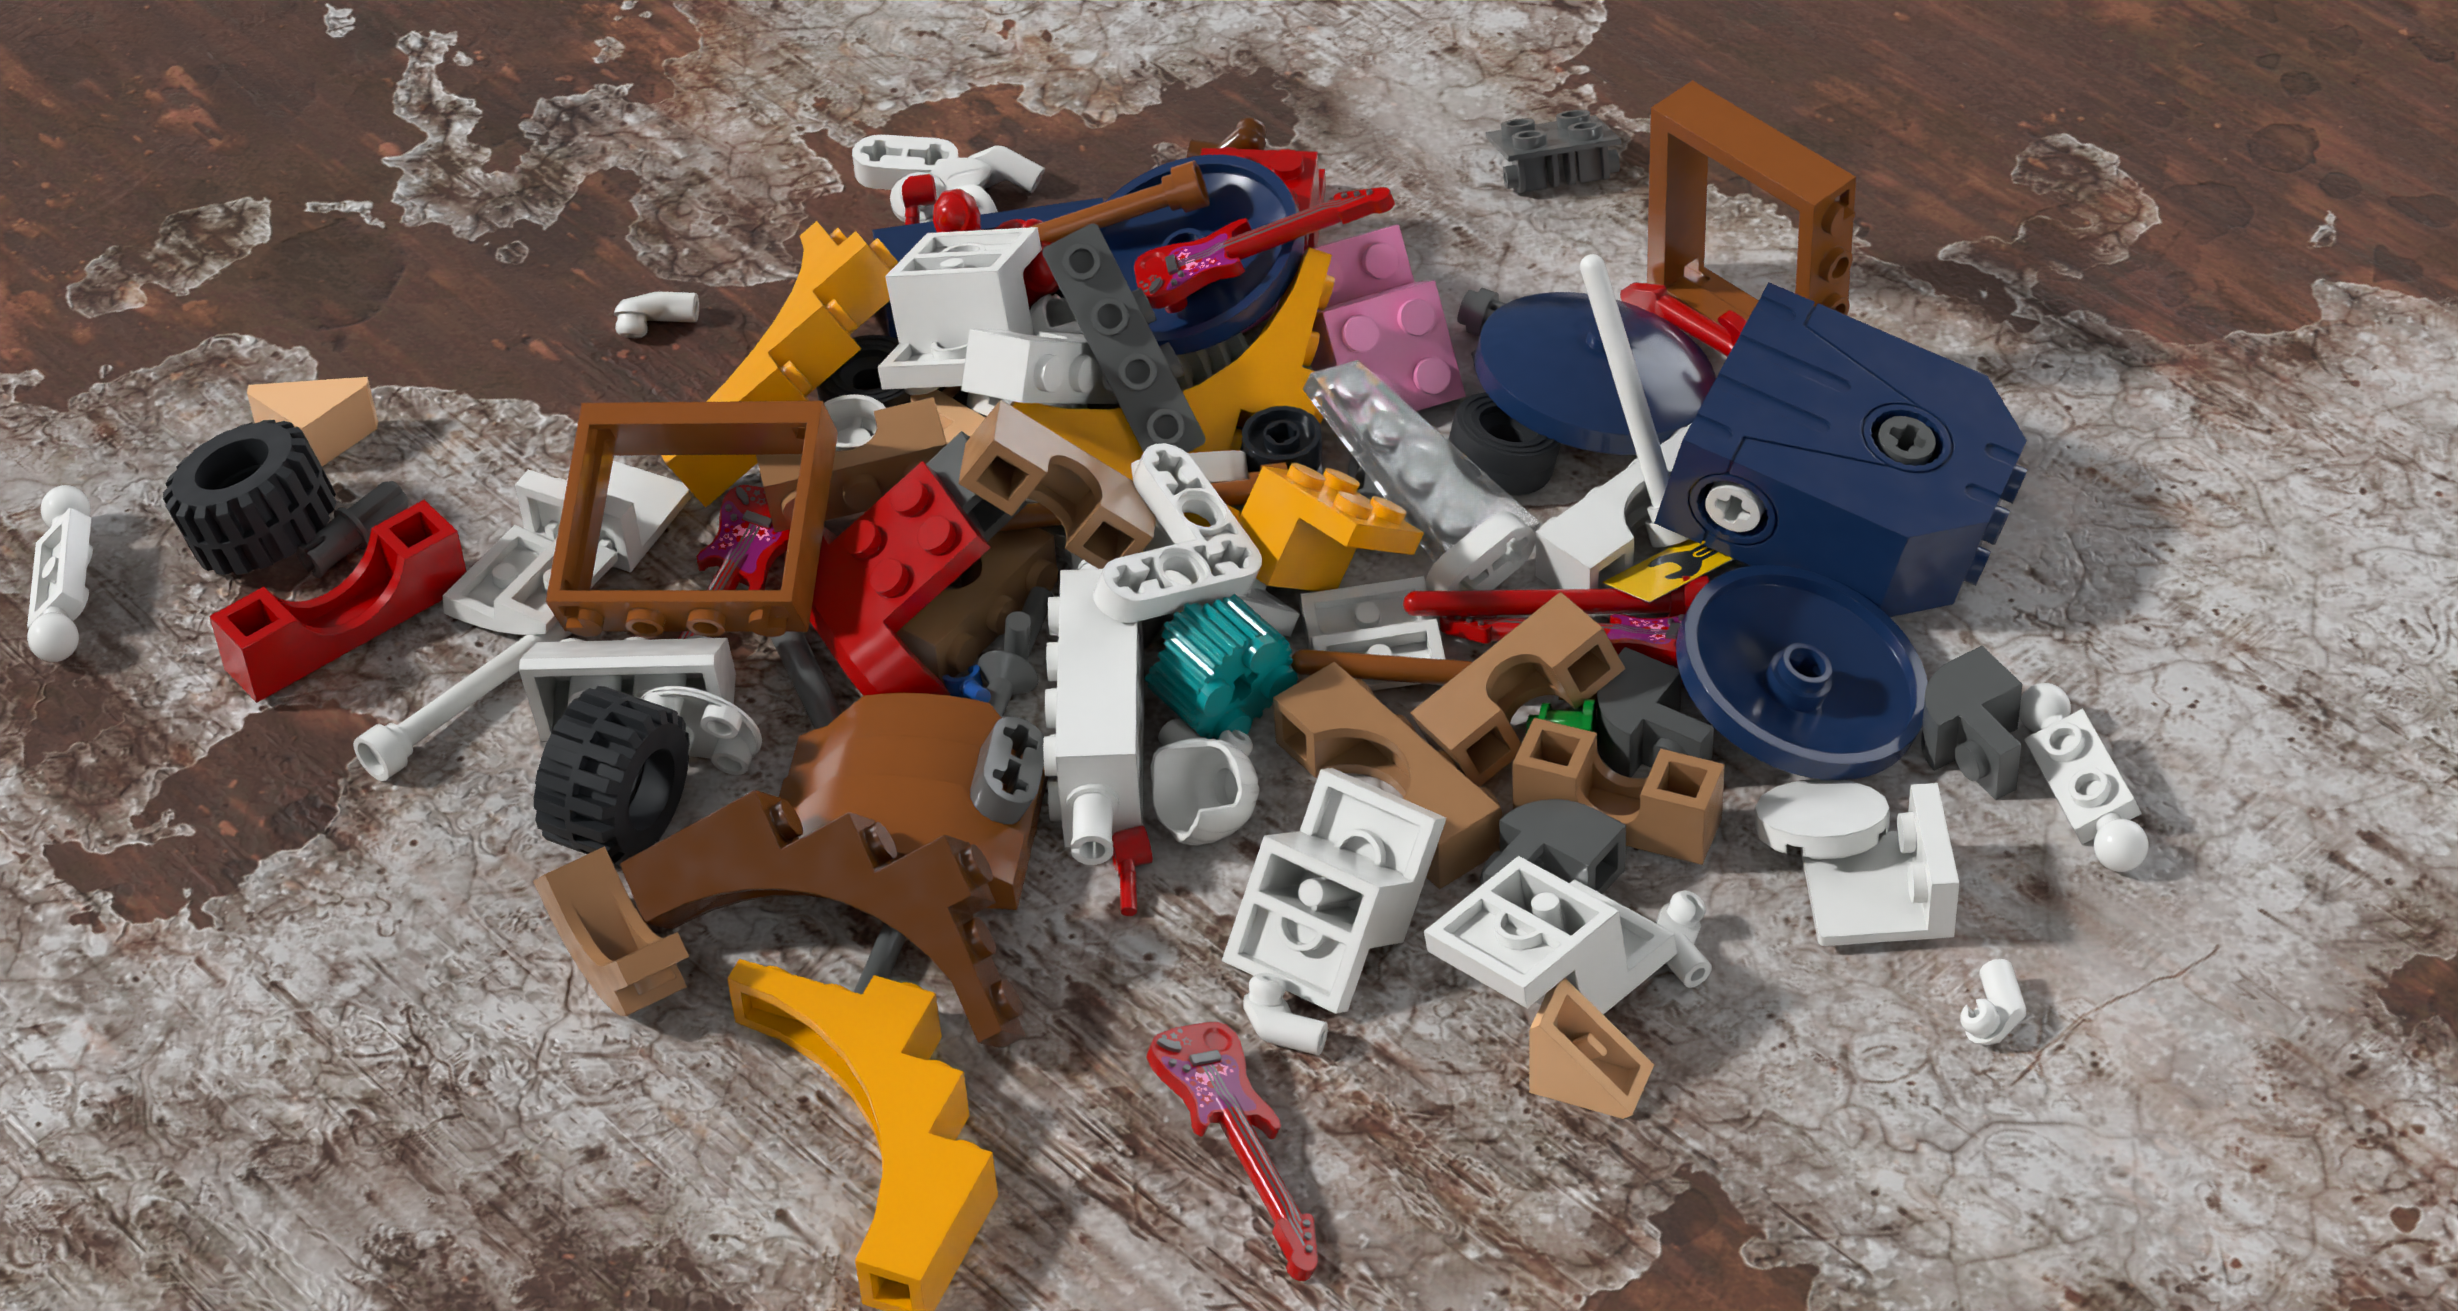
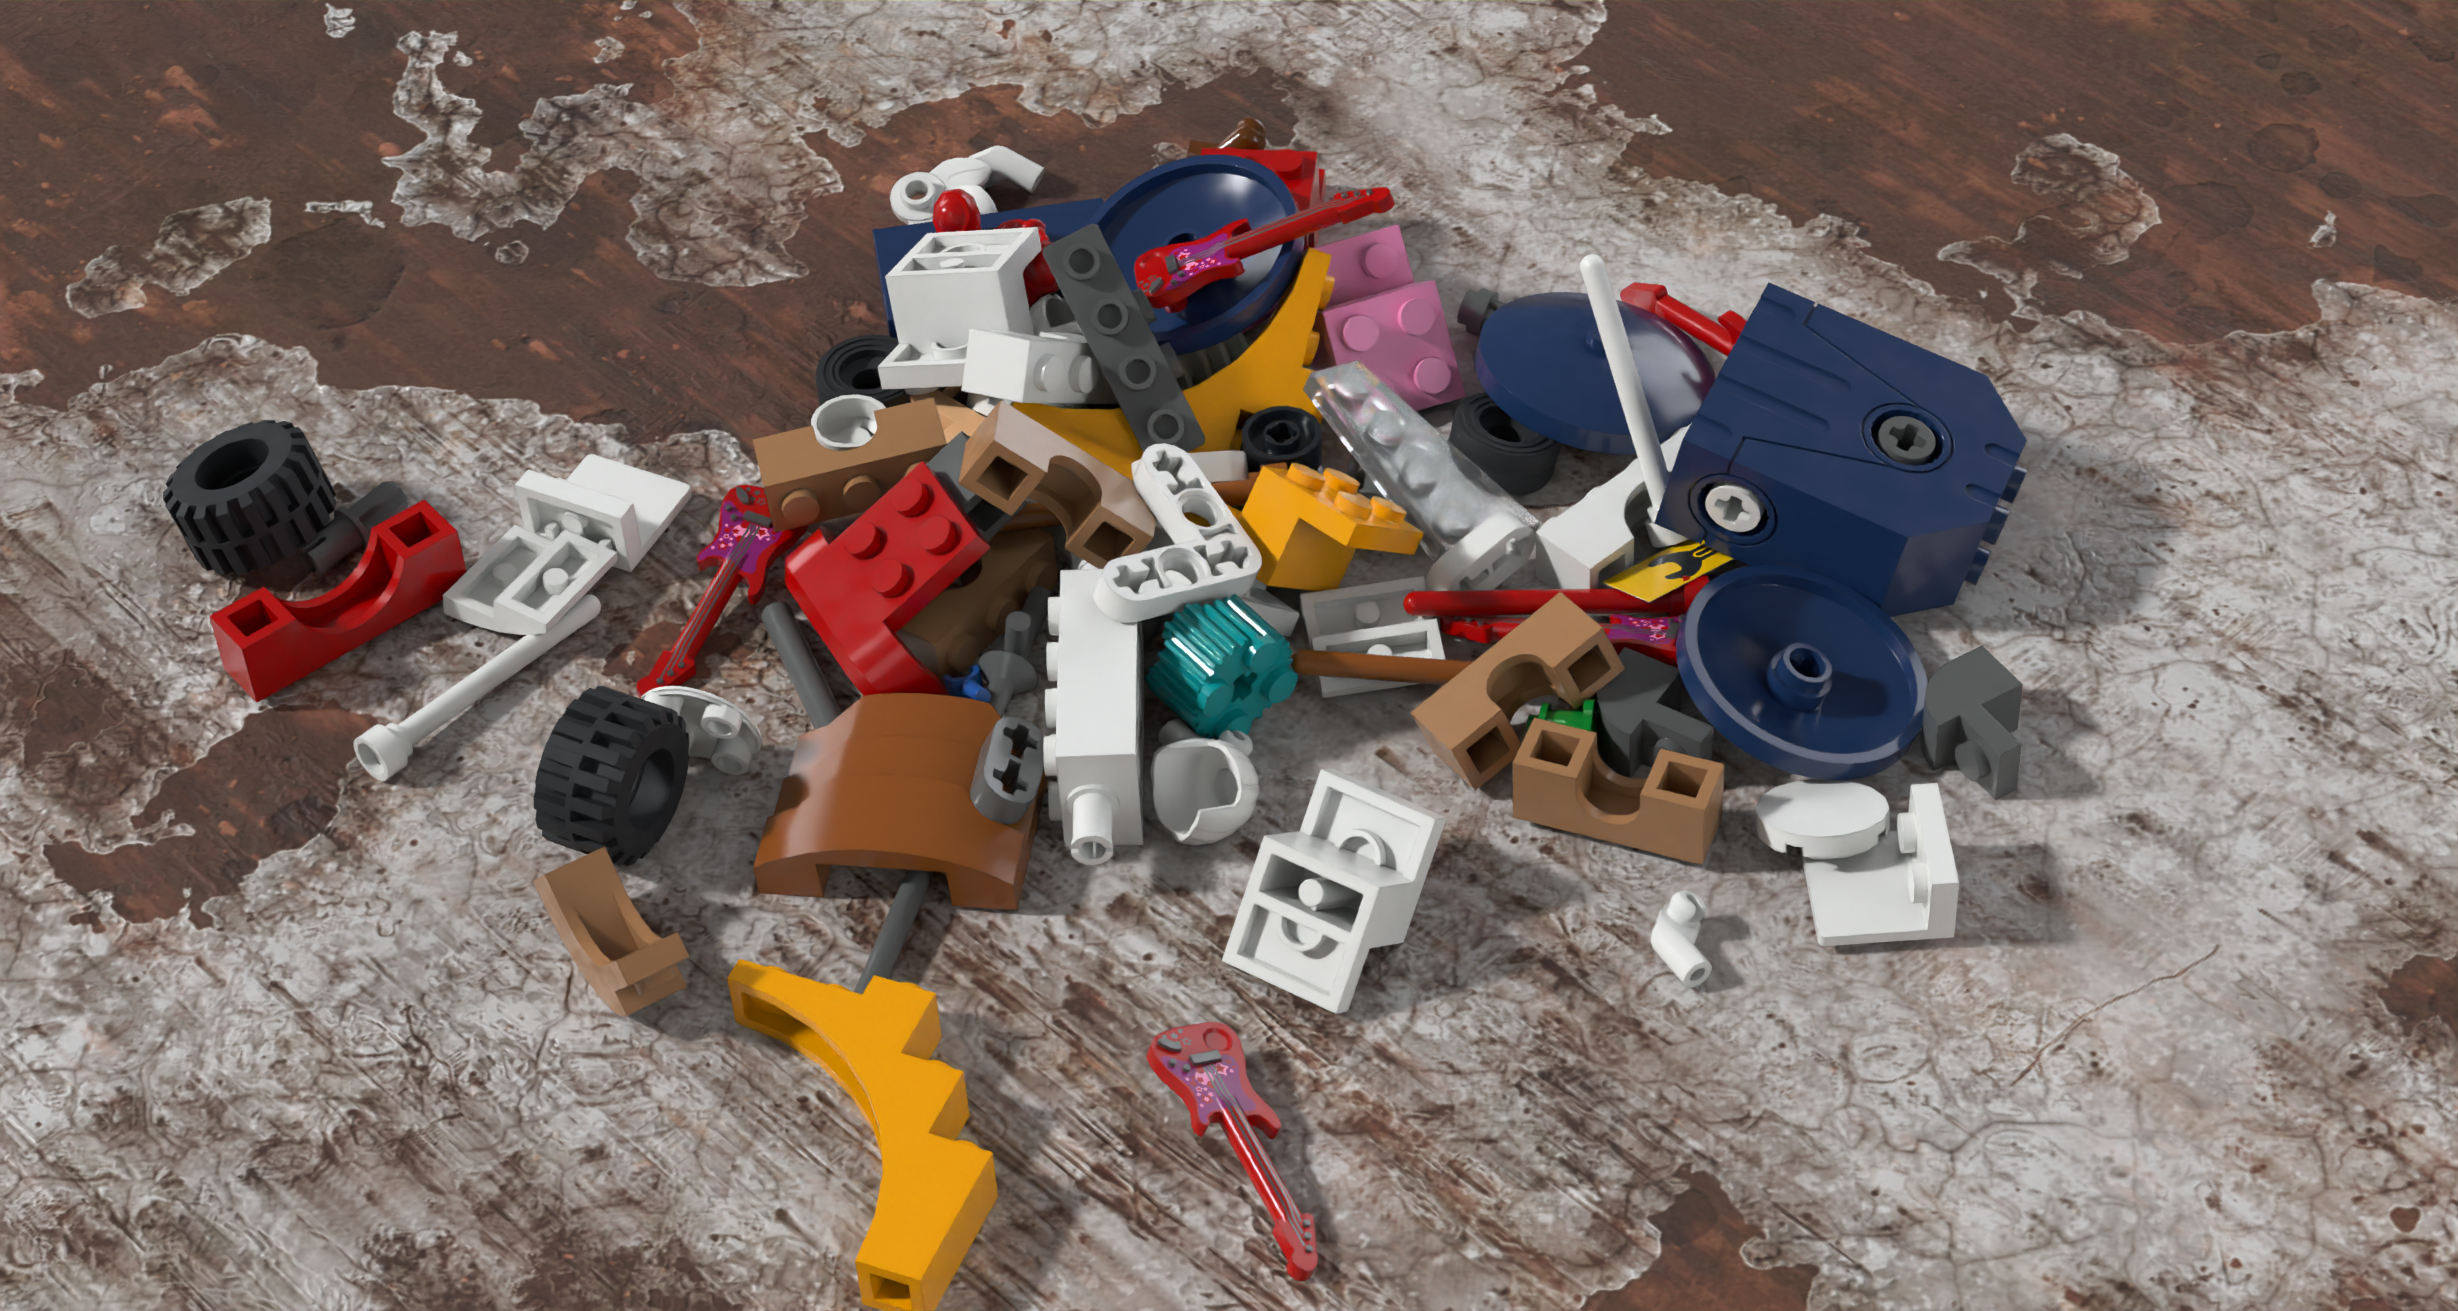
(60, 574): white plate -> none
(328, 411): light nougat slope -> none
(564, 669): white slope -> none
(654, 306): white arm -> none
(690, 429): dark orange window -> none
(756, 853): reddish brown arch -> none
(807, 342): light orange arch -> none
(886, 158): white beam -> none
(916, 193): red hand -> none
(1130, 850): red hand -> none
(1180, 189): dark orange piece -> none
(1274, 1019): white arm -> none
(1343, 726): medium nougat arch -> none
(1534, 930): white bracket -> none
(1563, 840): dark grey brick -> none
(1572, 132): dark grey hinge -> none
(1583, 1056): light nougat slope -> none
(1703, 125): dark orange window -> none
(2000, 1010): white arm -> none
(2083, 777): white plate -> none

